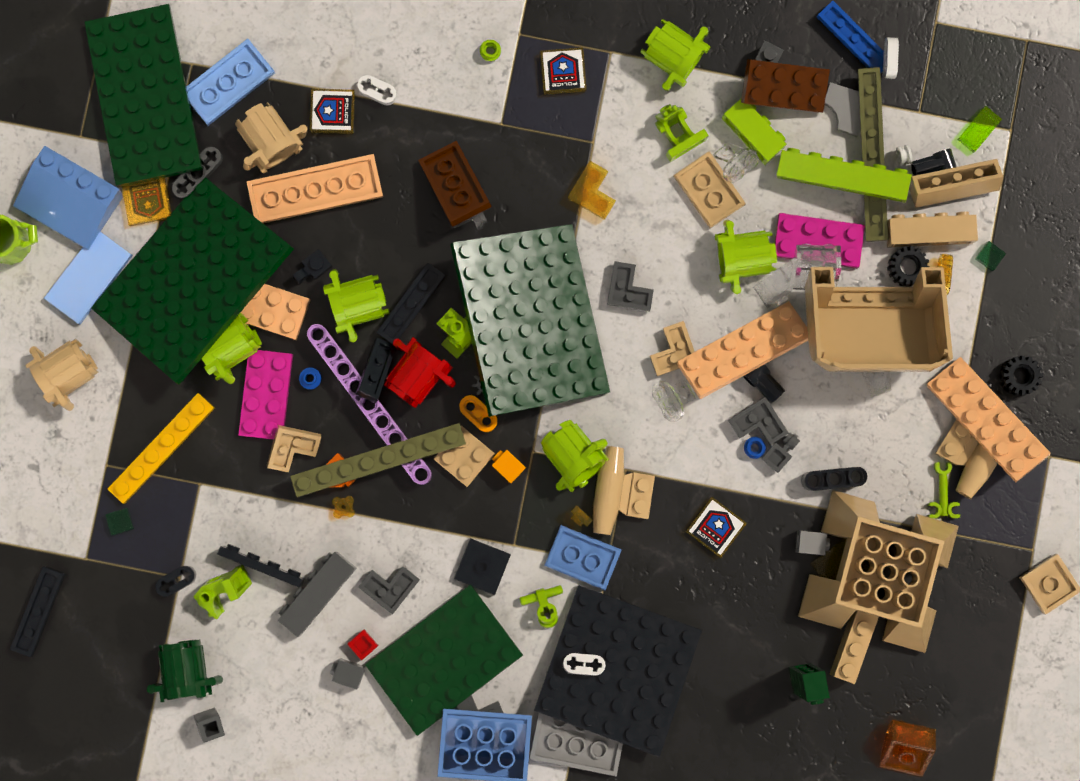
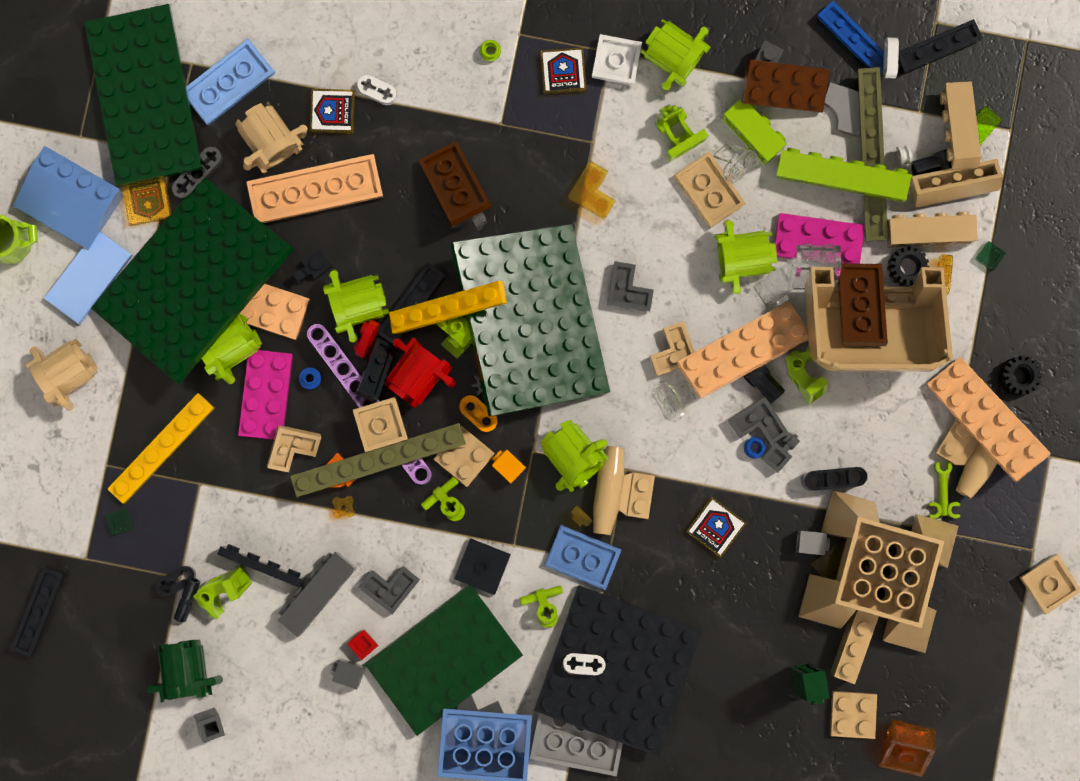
(186, 601): none -> black piece
(365, 343): none -> red plate
(380, 424): none -> tan plate
(446, 502): none -> lime piece
(448, 307): none -> yellow plate
(616, 60): none -> white plate
(810, 387): none -> lime tile
(853, 714): none -> tan plate
(862, 305): none -> reddish brown plate
(939, 46): none -> black plate
(961, 125): none -> tan brick

